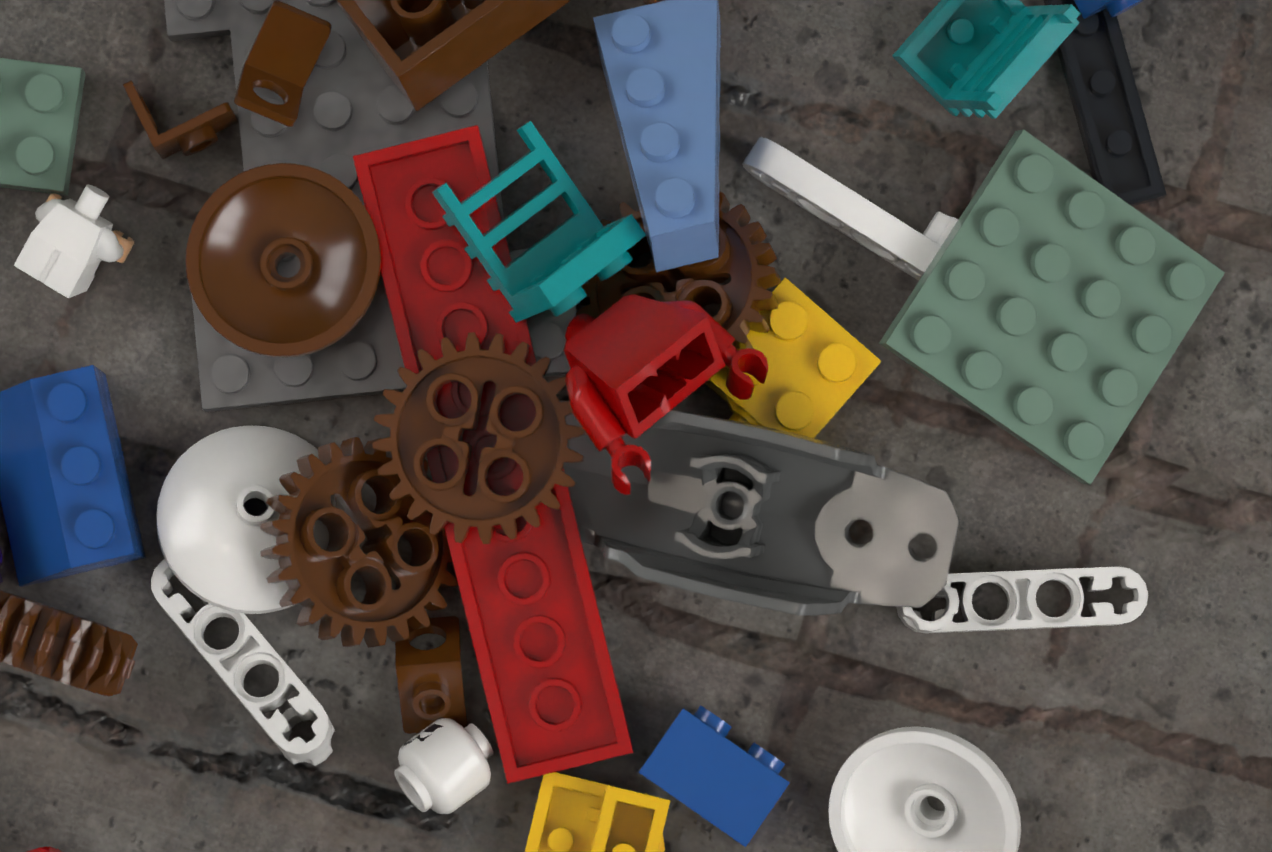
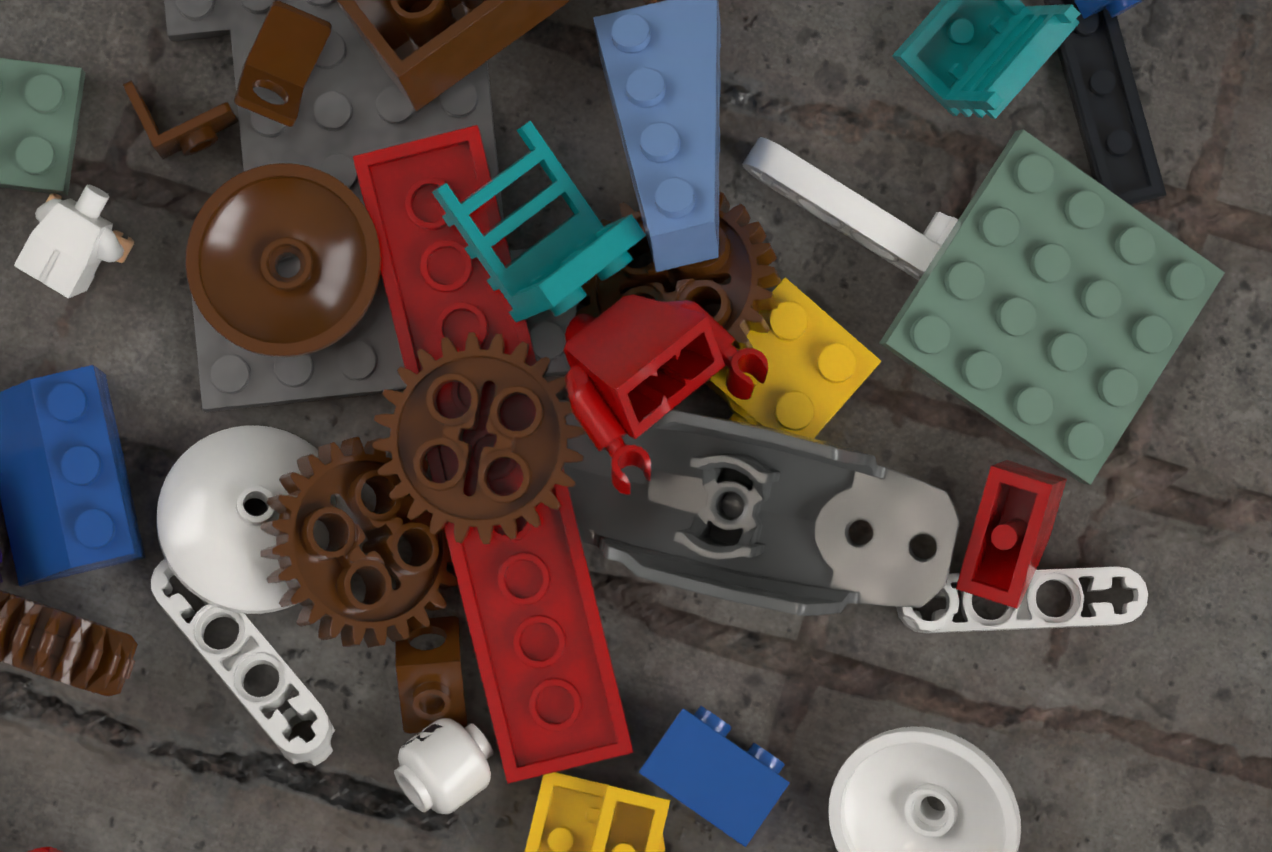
(1010, 532): none -> red slope

